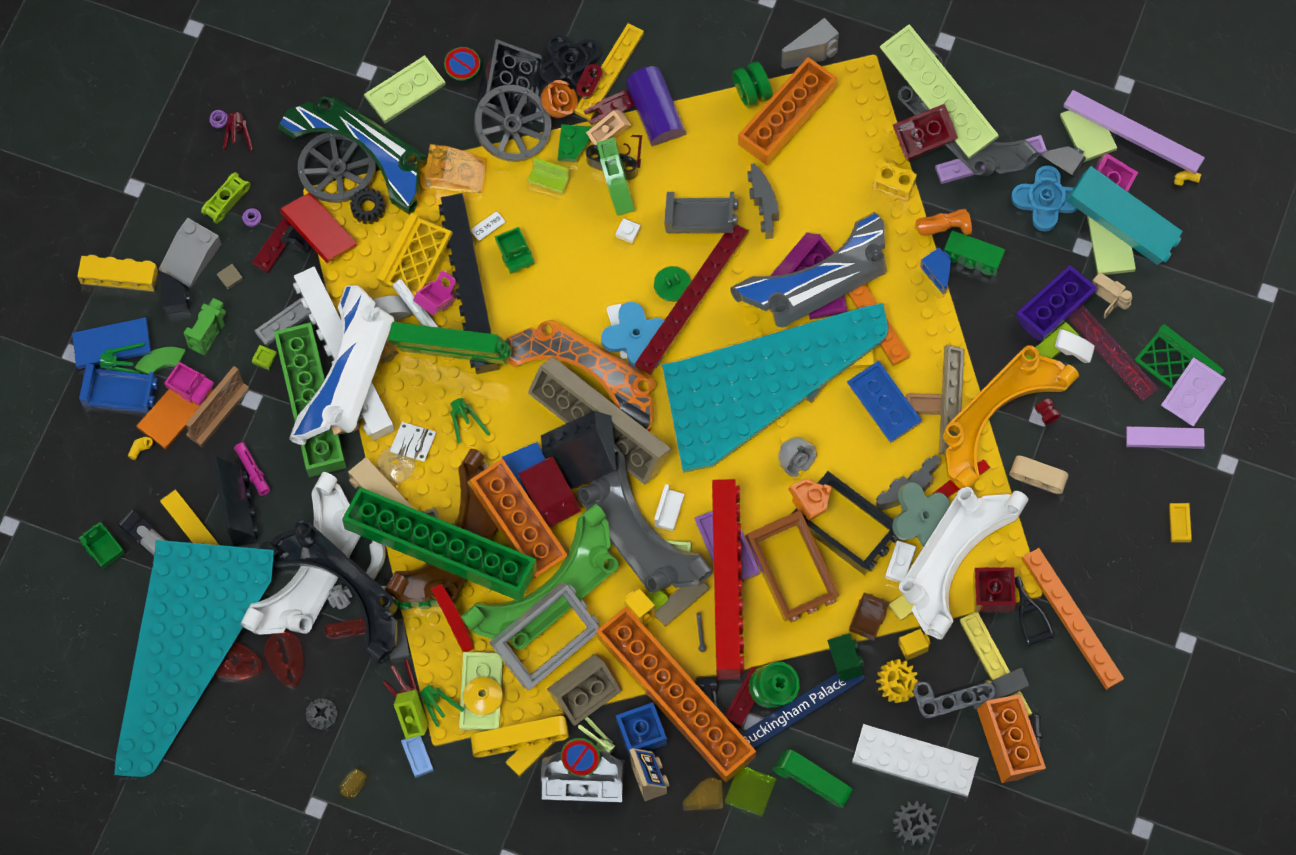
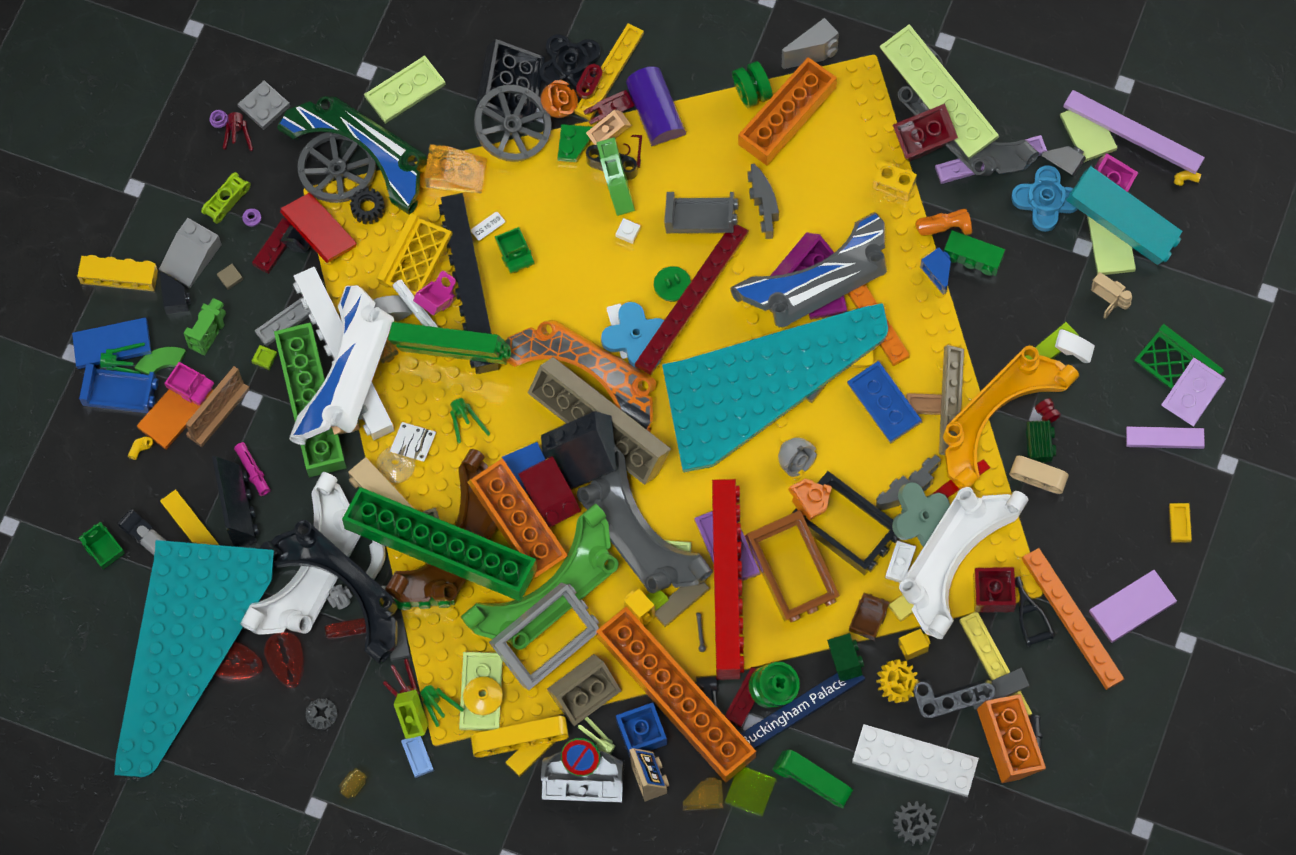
(264, 105): none -> light grey plate
(453, 618): red sticker -> none
(462, 63): piece -> none
(549, 175): lime panel -> none
(668, 509): white panel -> none
(1039, 441): none -> dark green brick
(1055, 303): dark purple brick -> none
(1113, 353): clear pink tile -> none
(1132, 606): none -> lavender tile

